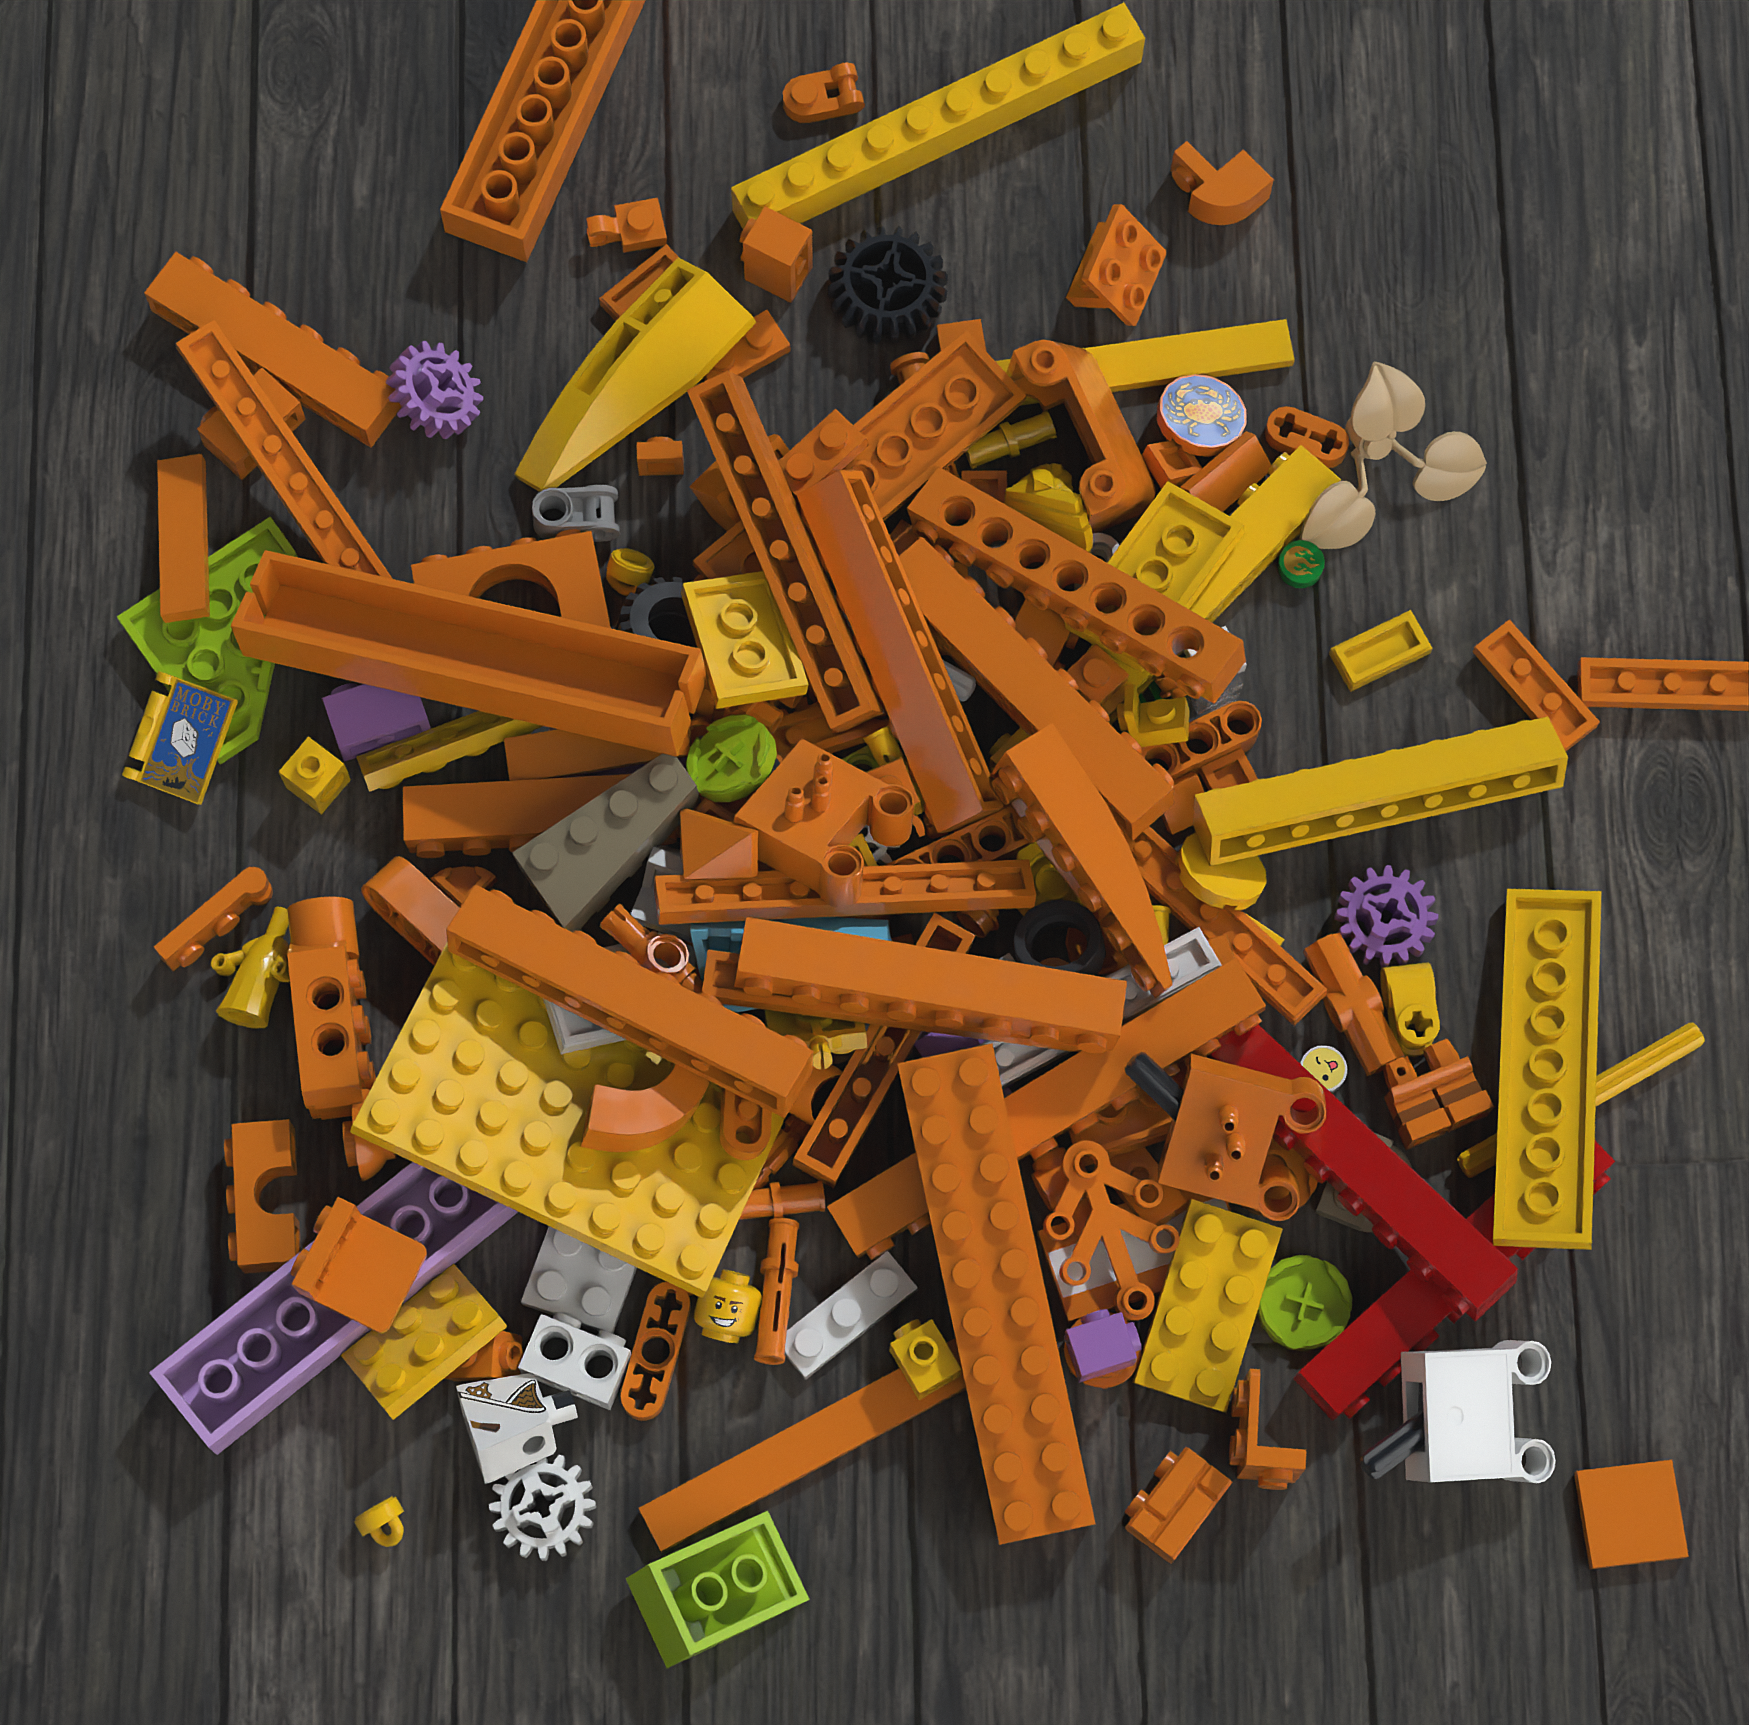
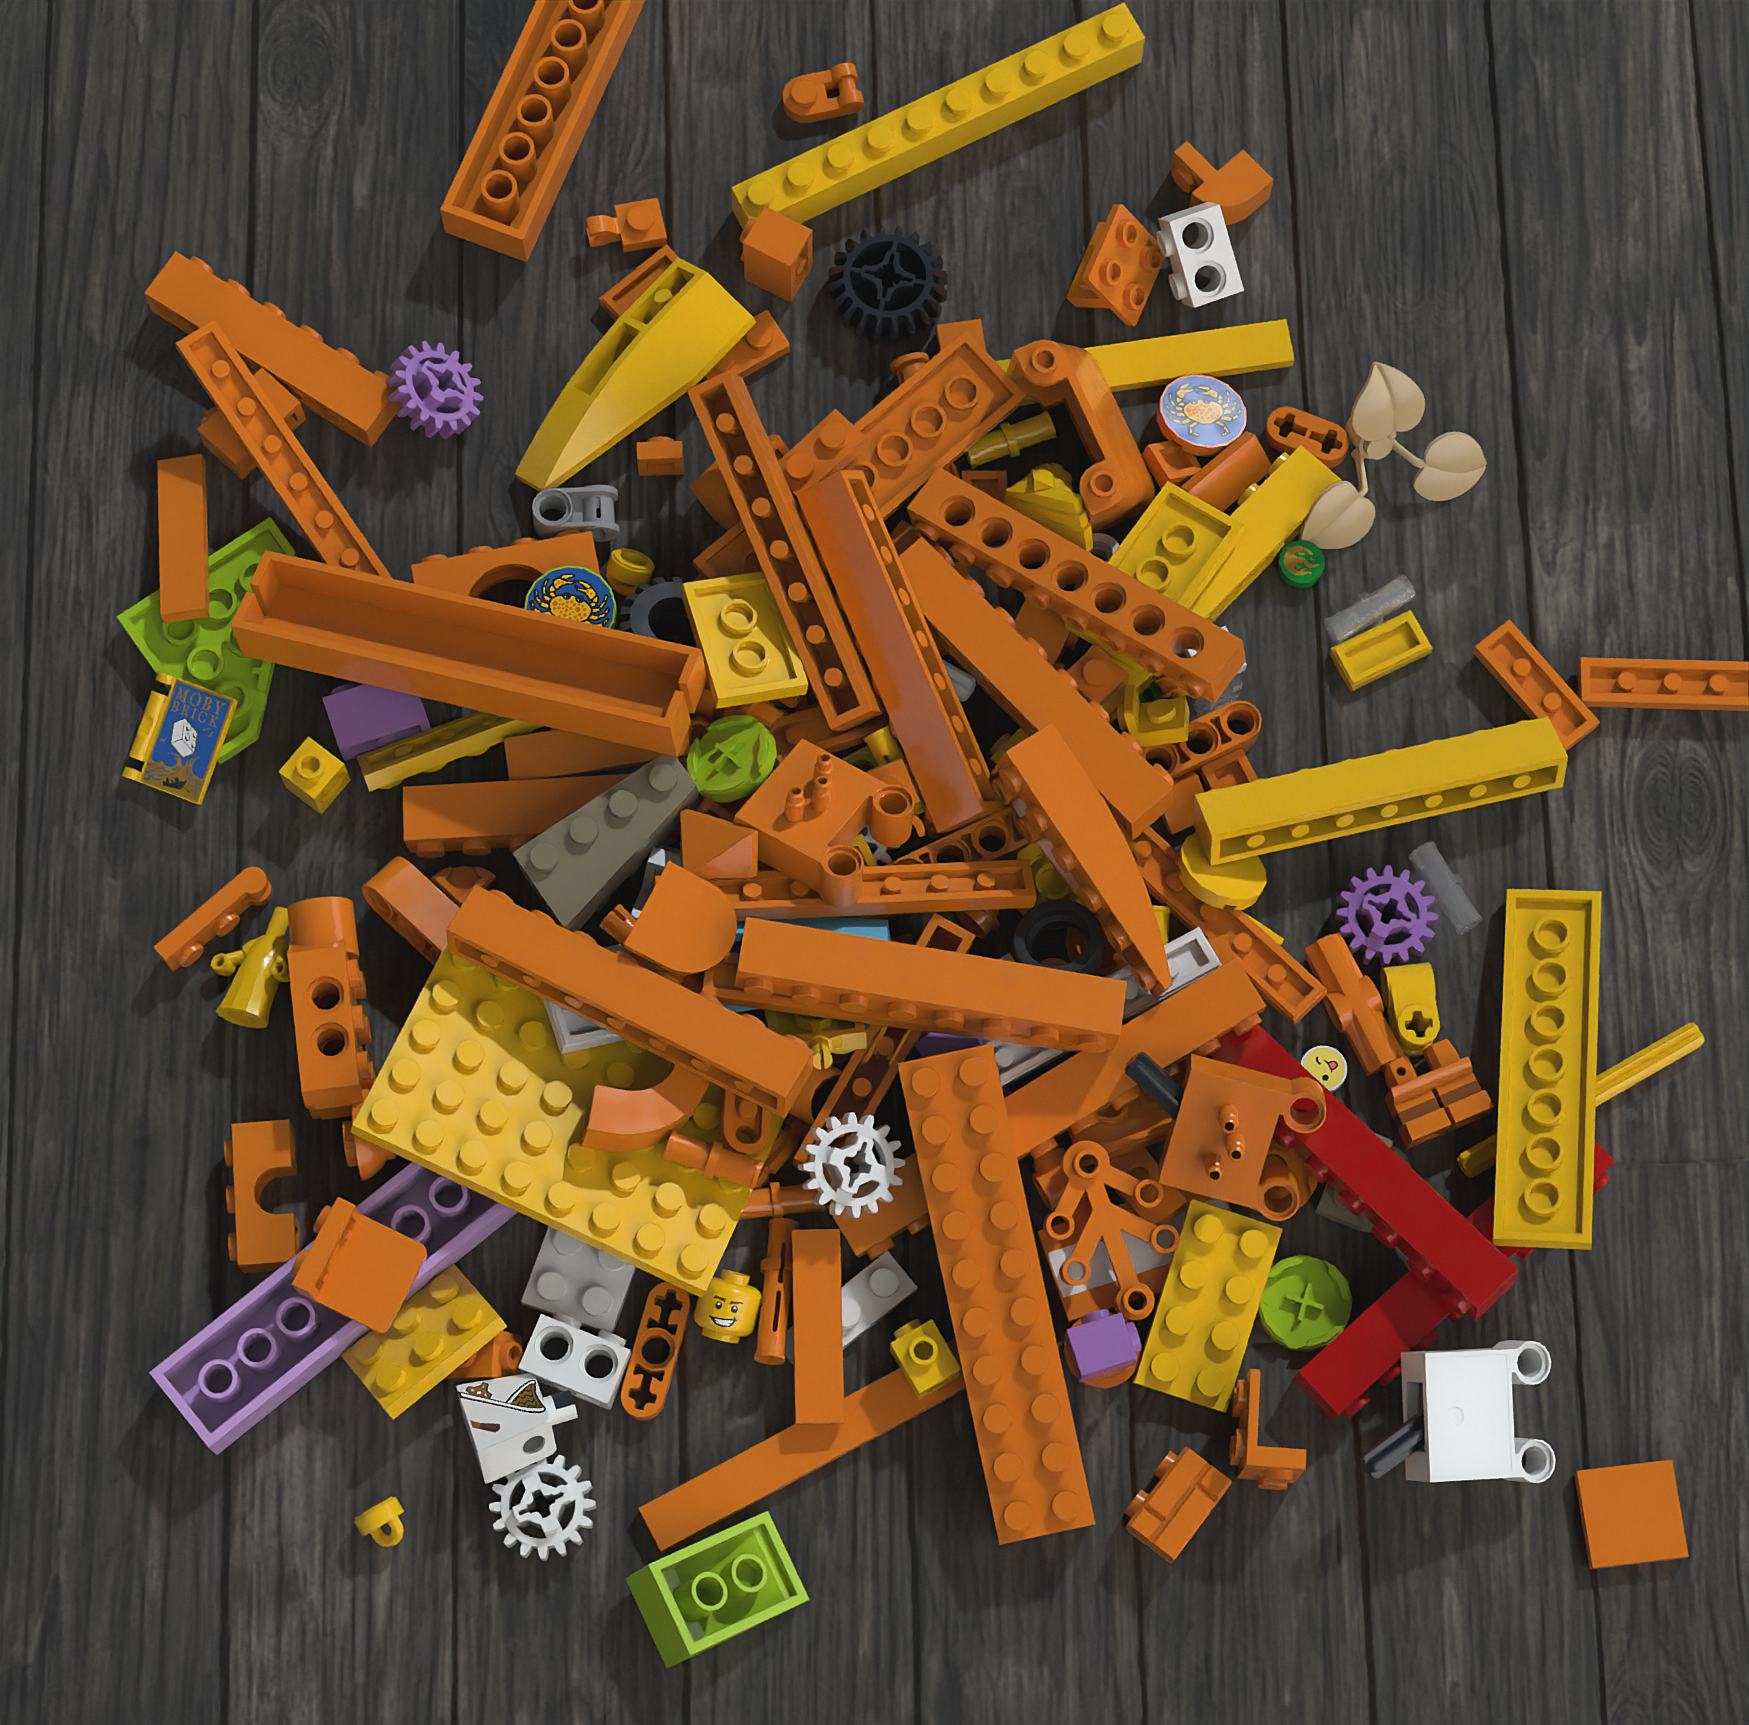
(574, 595): none -> tile
(684, 924): none -> orange tile
(712, 1159): none -> orange pin
(817, 1327): none -> orange tile
(843, 1182): none -> white gear
(1210, 249): none -> white brick
(1370, 609): none -> clear pin
(1445, 887): none -> clear pin

